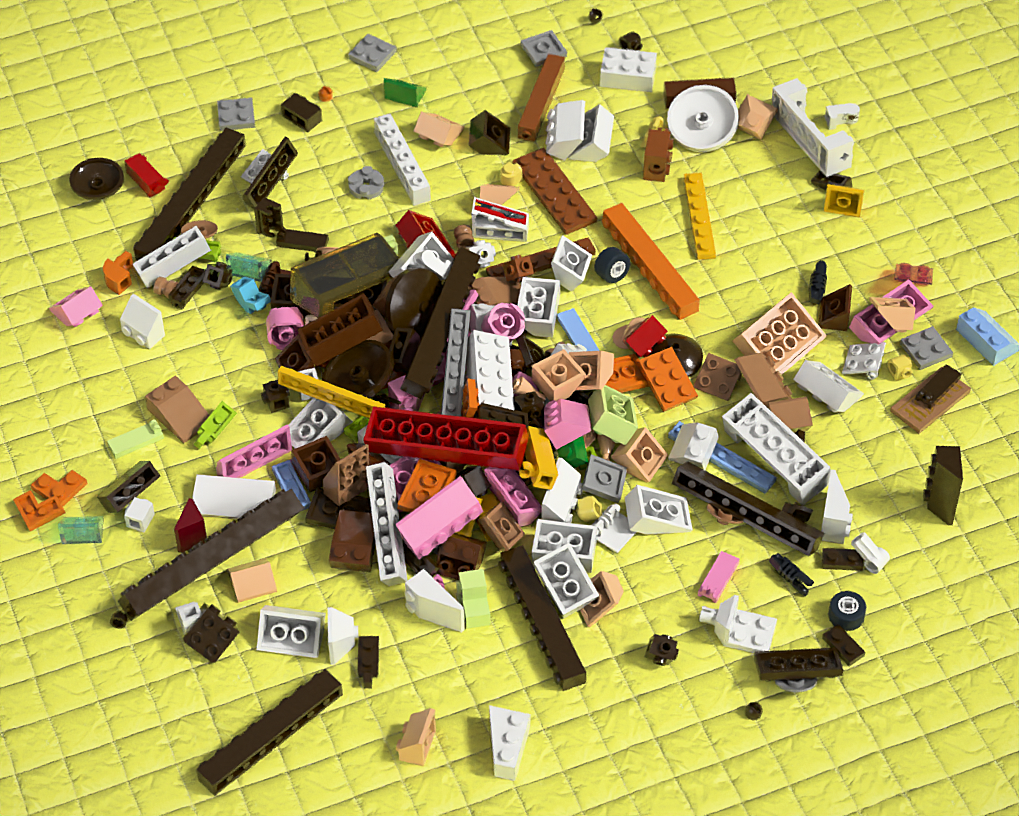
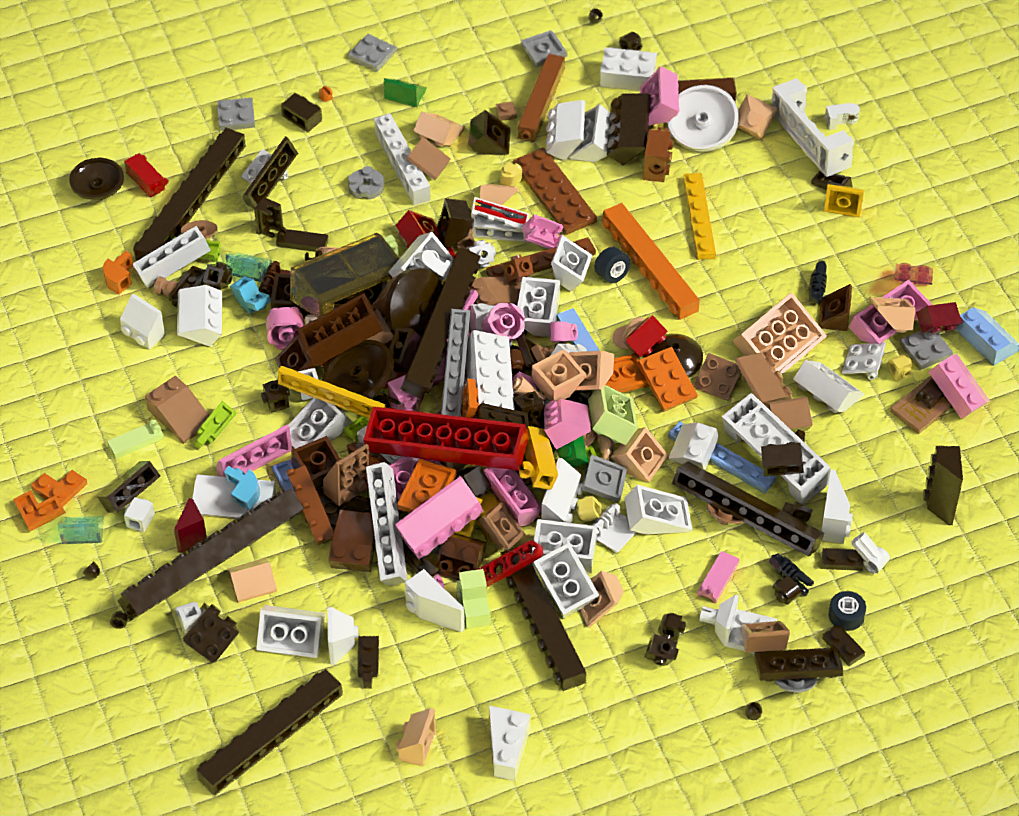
(77, 306): bright pink slope -> none
(92, 571): none -> dark brown hinge
(200, 314): none -> white slope
(247, 488): none -> medium azure brick
(313, 507): none -> dark orange hinge
(428, 158): none -> medium nougat slope
(454, 222): none -> dark brown slope
(506, 111): none -> medium nougat plate
(506, 561): none -> red beam
(540, 353): none -> medium nougat plate
(542, 231): none -> bright pink hinge
(563, 332): none -> bright pink piece
(628, 126): none -> dark brown slope
(664, 95): none -> bright pink slope
(672, 625): none -> dark brown plate
(764, 636): none -> medium nougat slope
(782, 459): none -> dark brown brick
(786, 590): none -> dark brown plate
(939, 317): none -> dark red brick
(959, 386): none -> bright pink slope

